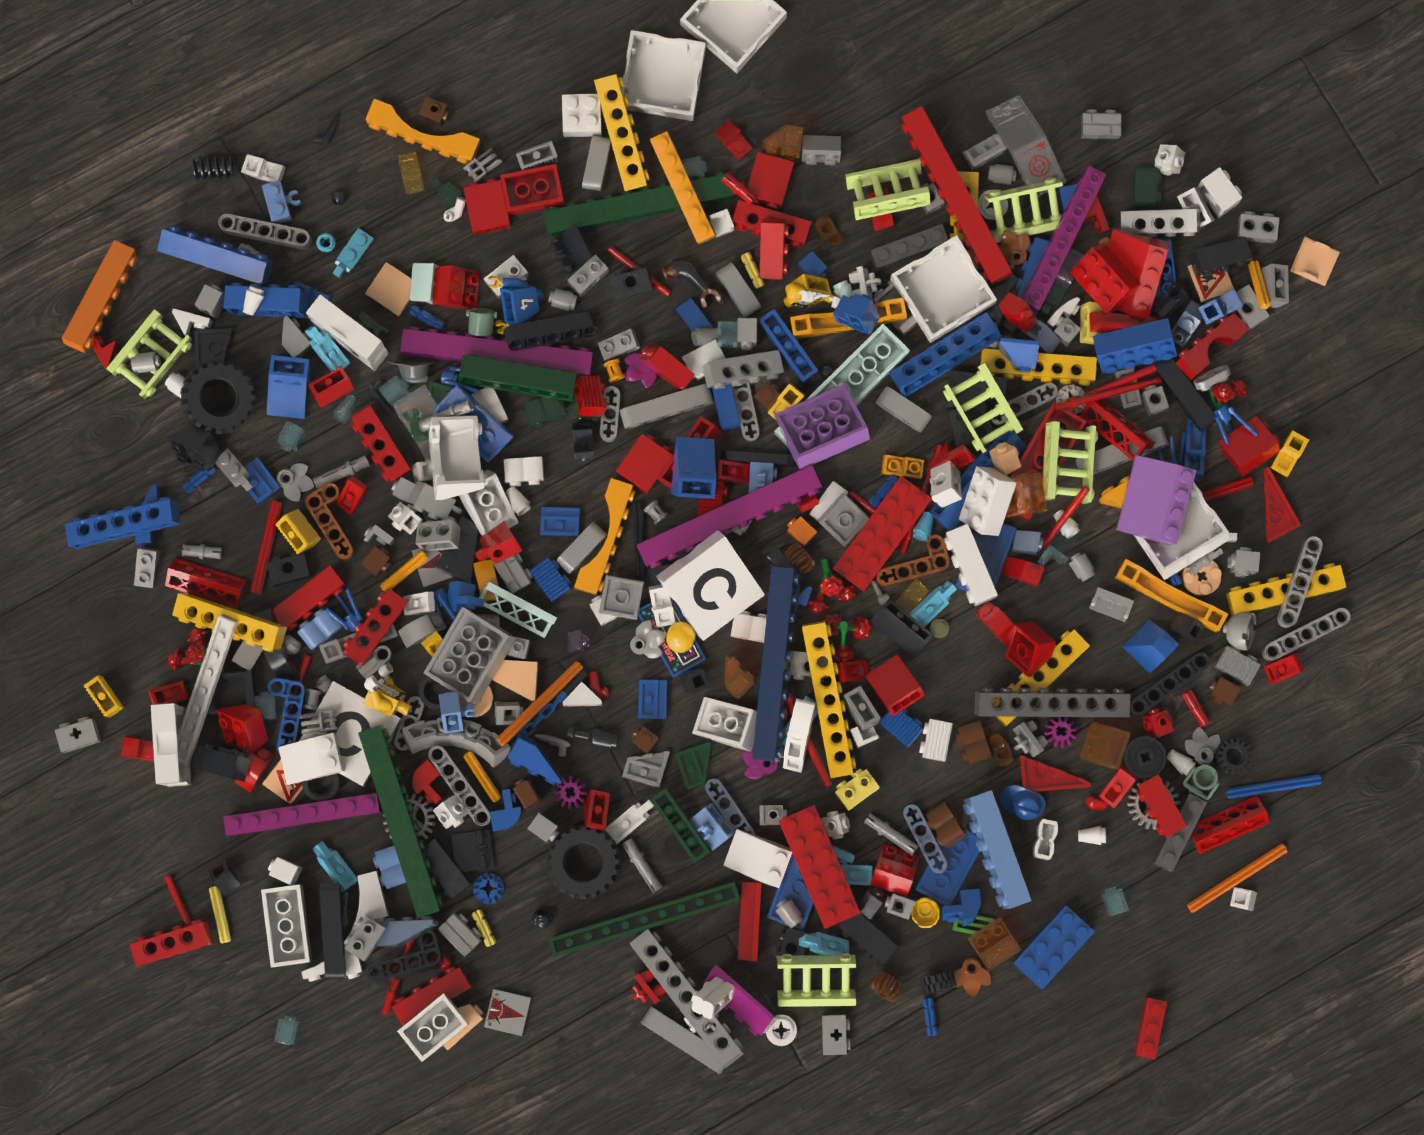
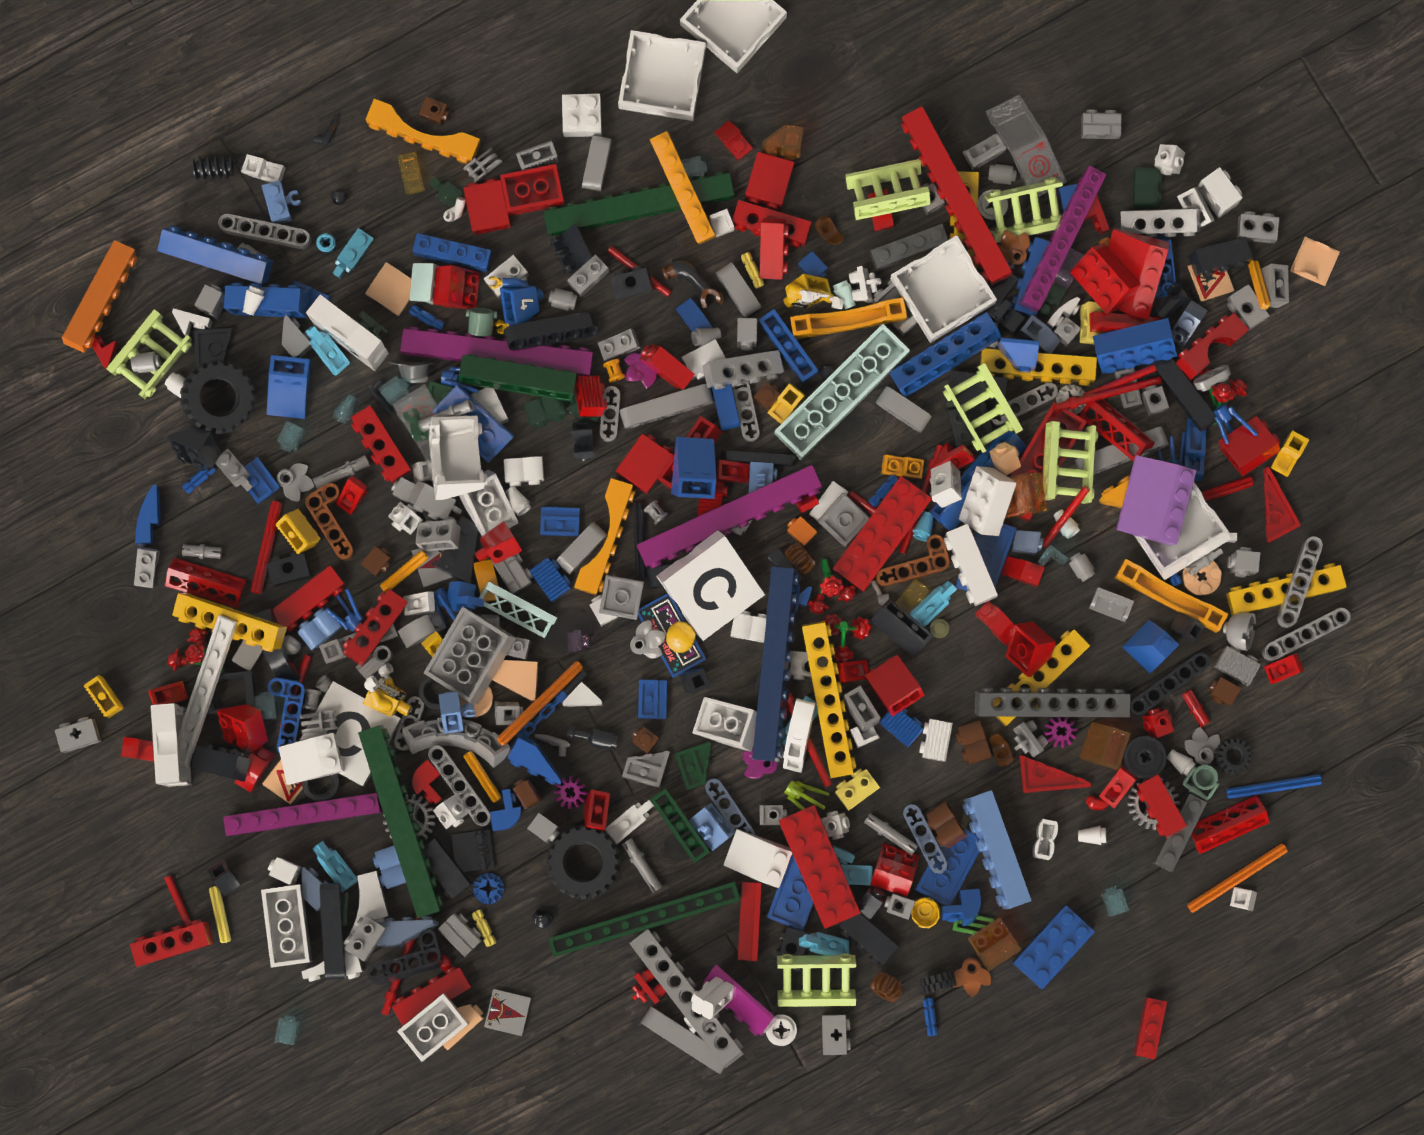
(167, 517): blue brick -> none
(311, 887): none -> sand blue slope
(331, 387): red brick -> none
(382, 536): light grey bracket -> none
(452, 252): none -> blue brick
(595, 686): red arm -> none
(629, 181): yellow brick -> none
(661, 606): white slope -> none
(727, 334): clear light blue brick -> none
(736, 681): clear orange slope -> none
(739, 188): red pin -> none
(789, 913): light grey brick -> none
(795, 790): none -> lime plant
(821, 149): light grey slope -> none
(822, 426): medium lavender slope -> none
(857, 313): blue brick -> none
(1018, 312): red brick -> none
(1022, 802): blue piece -> none
(1220, 306): brick -> none

